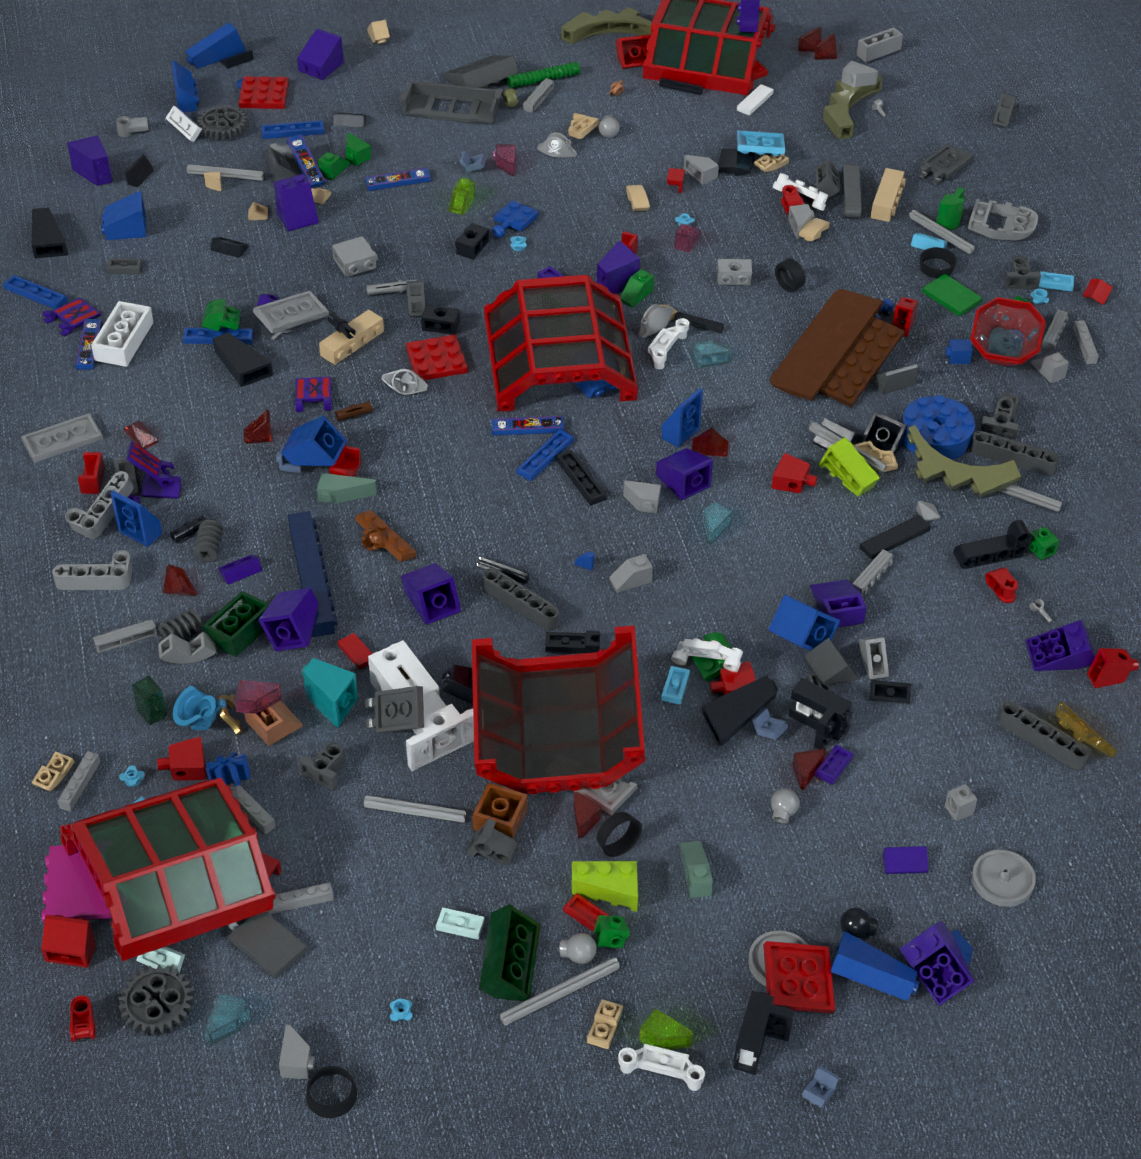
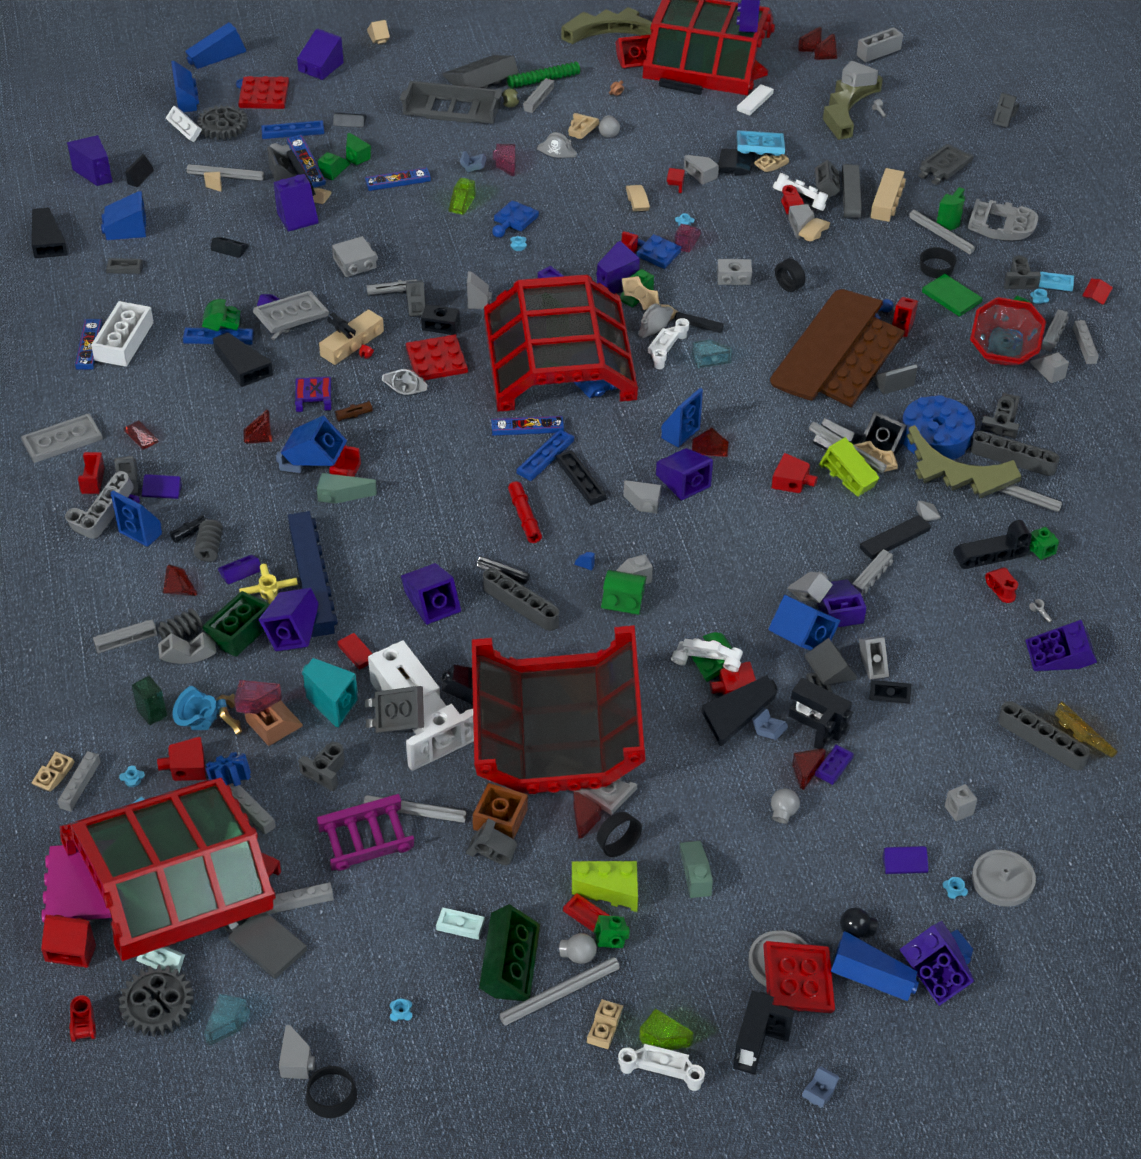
(35, 292): blue tile -> none
(72, 315): dark purple flag -> none
(95, 576): light grey beam -> none
(126, 126): light grey piece -> none
(149, 463): dark purple flag -> none
(237, 59): black slope -> none
(257, 212): tan slope -> none
(268, 585): none -> light yellow bar
(298, 168): none -> black tile
(365, 350): none -> red hinge
(368, 812): none -> magenta fence
(380, 535): dark orange plate -> none
(472, 241): black brick -> none
(477, 292): none -> light grey slope
(524, 511): none -> red piece
(573, 642): black plate -> none
(623, 591): none -> green brick
(633, 287): none -> tan tile
(658, 251): none -> blue plate
(675, 685): medium azure plate -> none
(715, 521): clear light blue slope -> none
(811, 587): none -> light grey slope
(924, 241): medium azure slope -> none
(955, 882): none -> medium azure plate
(959, 351): blue brick -> none
(1111, 667): red torso -> none

